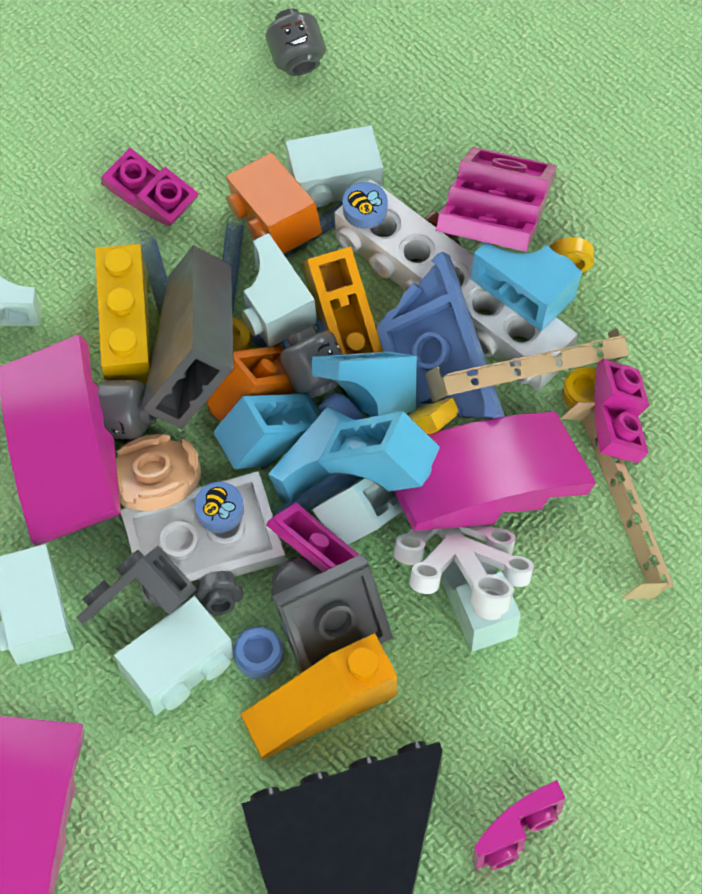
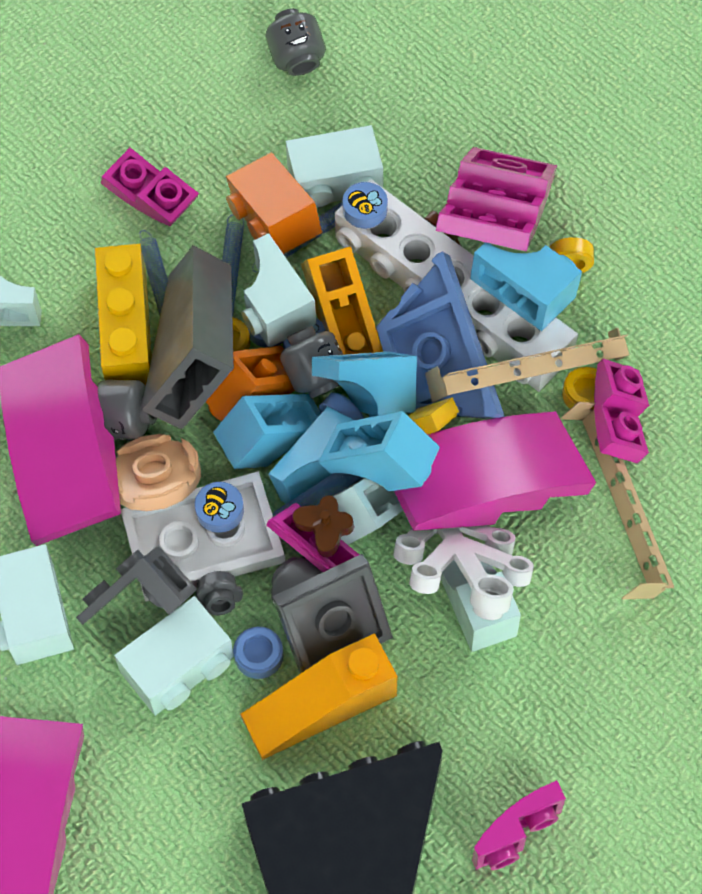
(326, 524): none -> reddish brown piece

